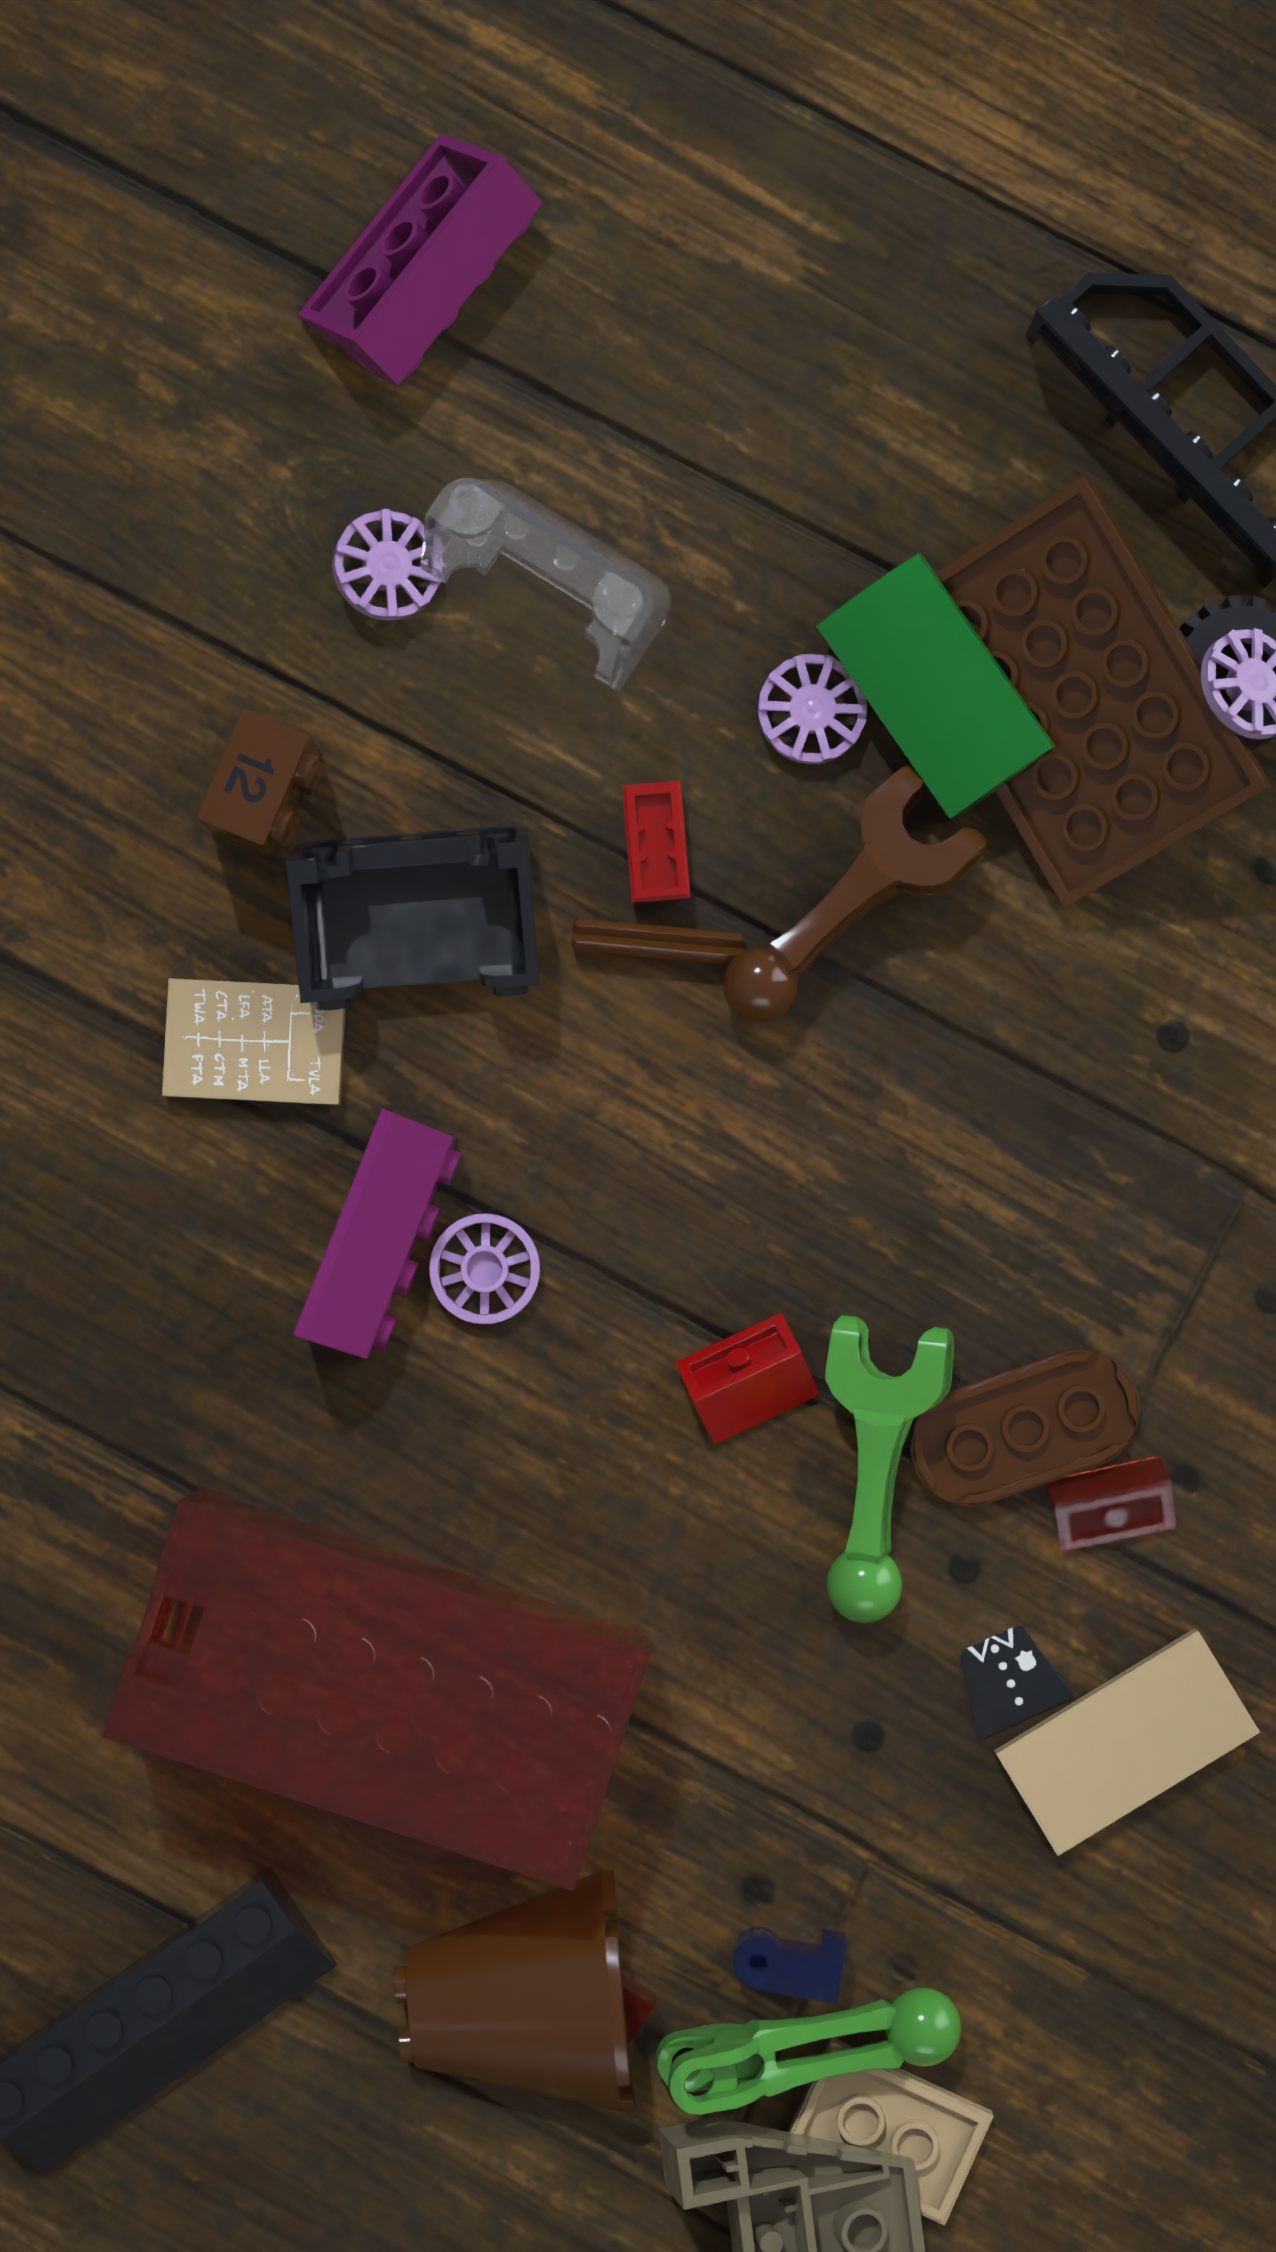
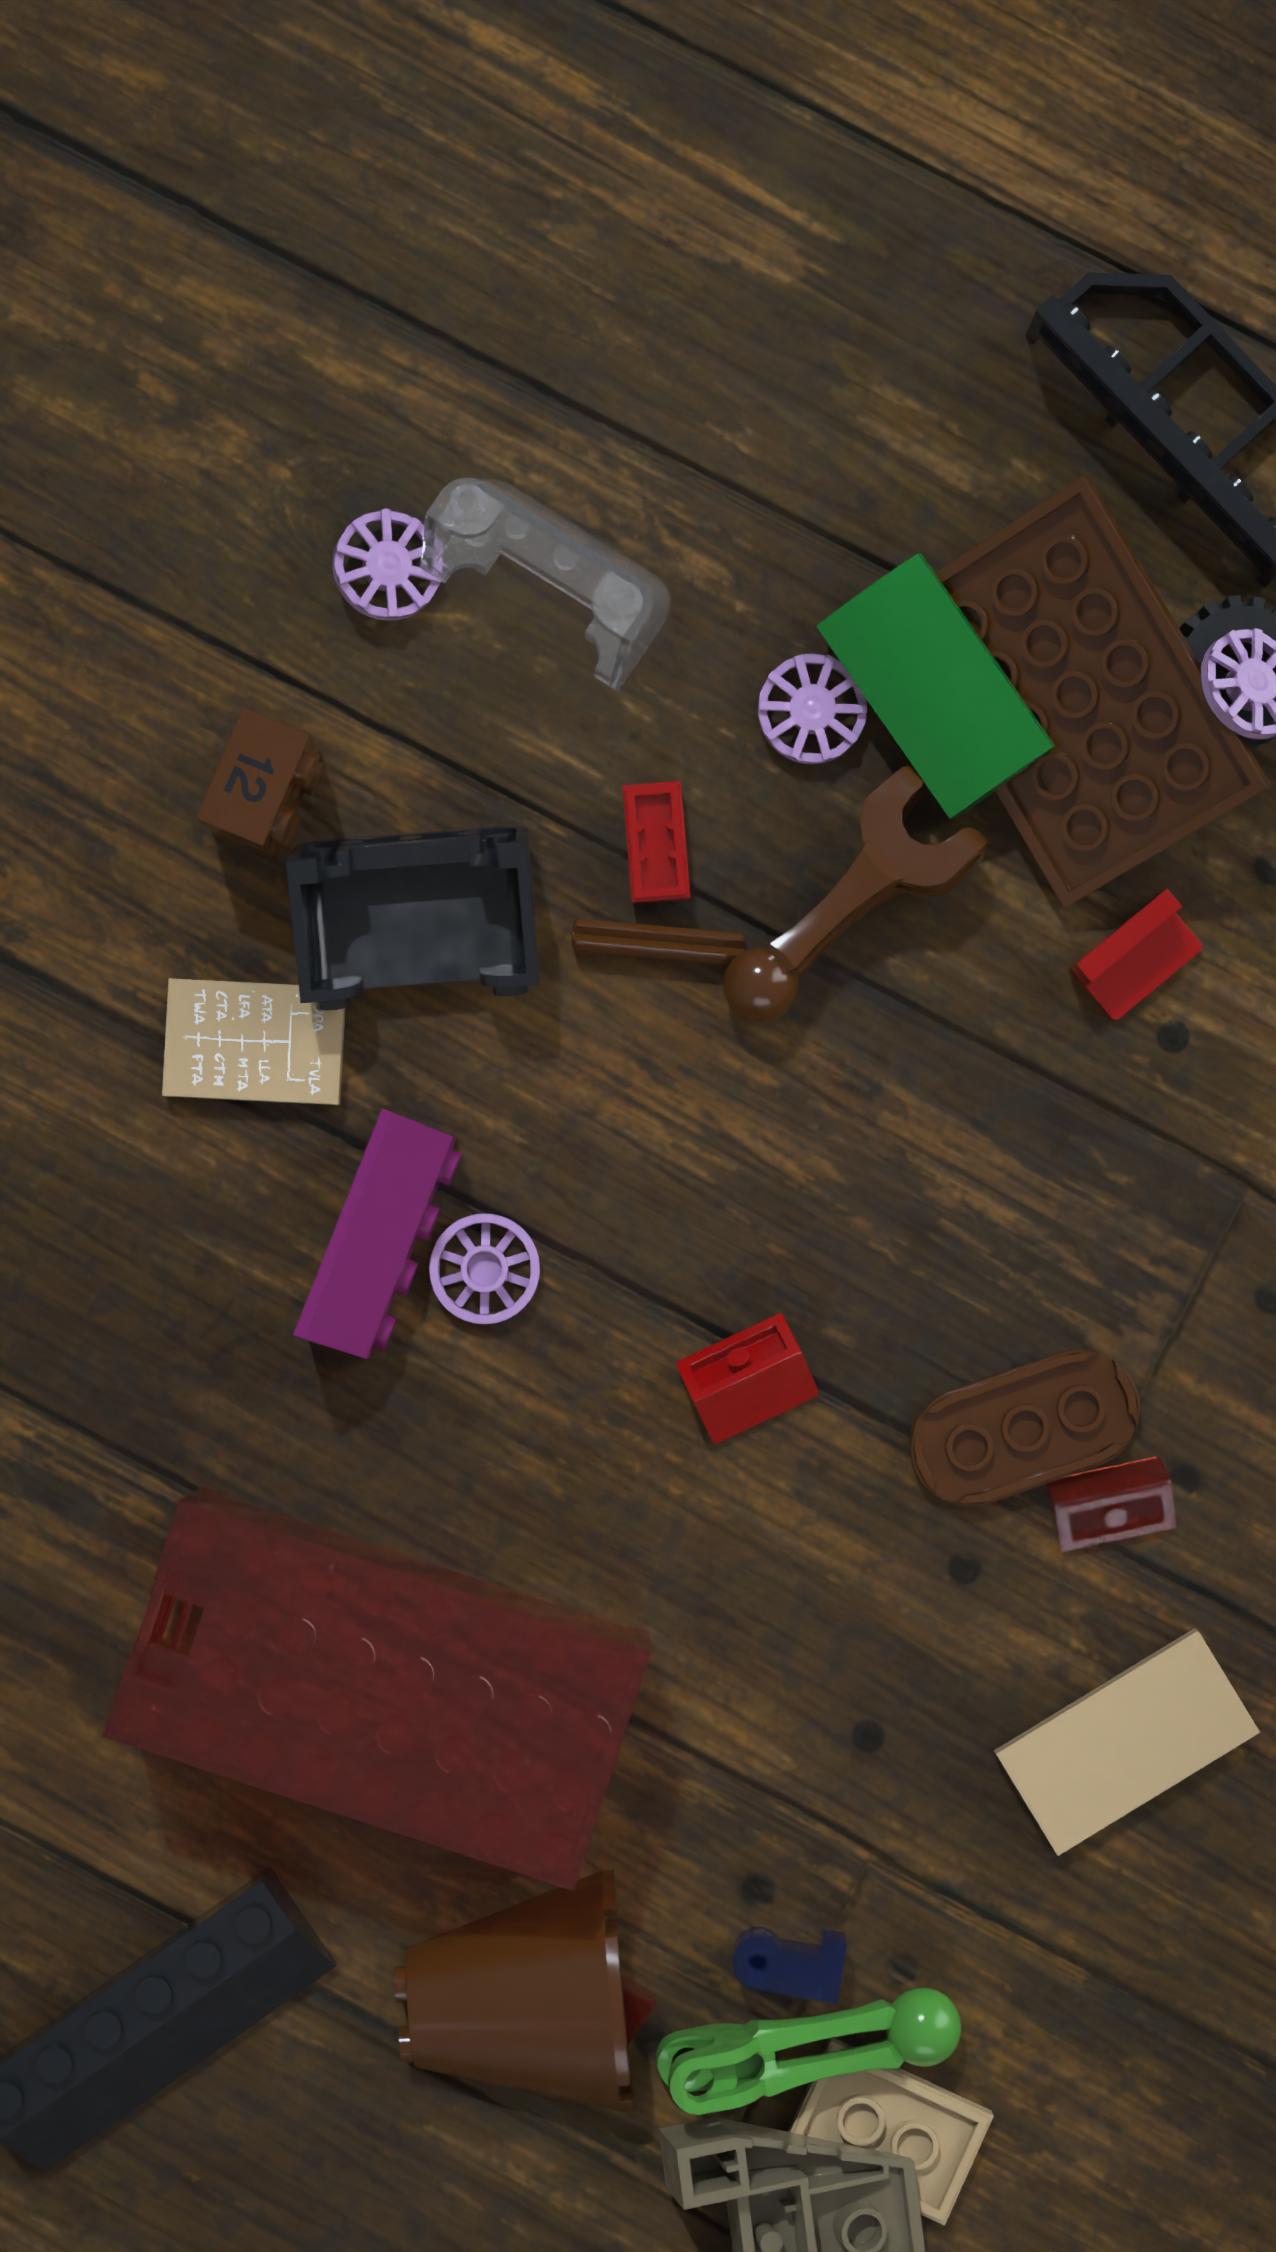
(421, 257): magenta slope -> none
(864, 1579): bright green piece -> none
(1009, 1681): black sticker -> none
(1137, 956): none -> red panel

